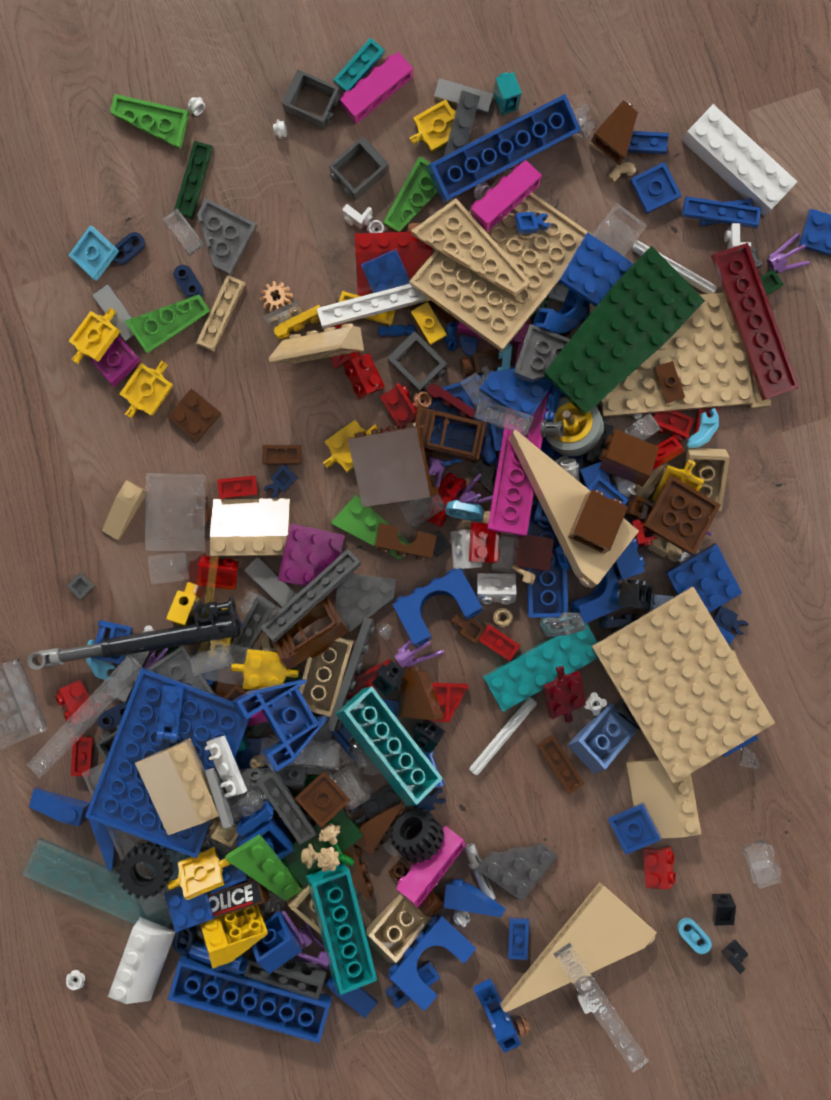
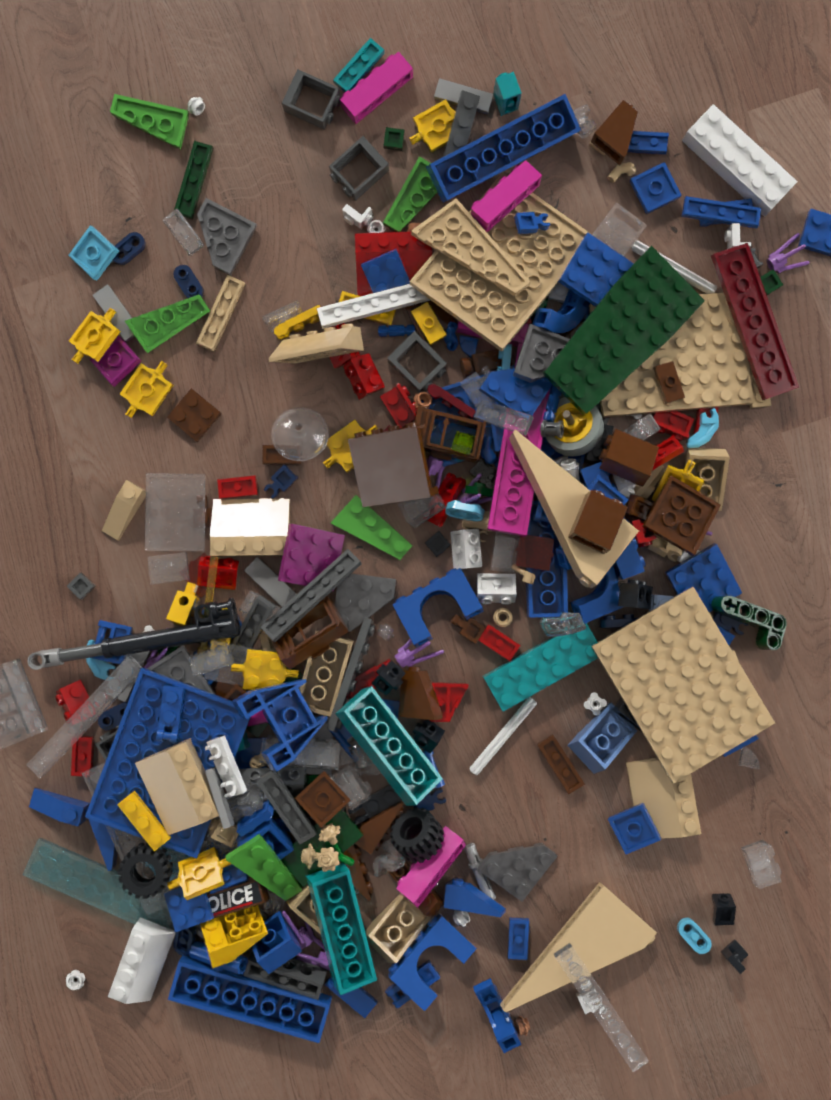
(144, 820): none -> yellow plate
(273, 291): light nougat gear -> none
(280, 129): white plate -> none
(303, 443): none -> clear dish
(387, 863): none -> clear bracket
(394, 139): none -> dark green plate
(421, 547): reddish brown arch -> none
(462, 442): none -> clear neon green plate
(479, 488): none -> dark green plate
(480, 189): white plate -> none
(483, 544): red bracket -> none
(564, 694): dark red plate -> none
(659, 867): red bracket -> none
(748, 616): none -> dark green beam

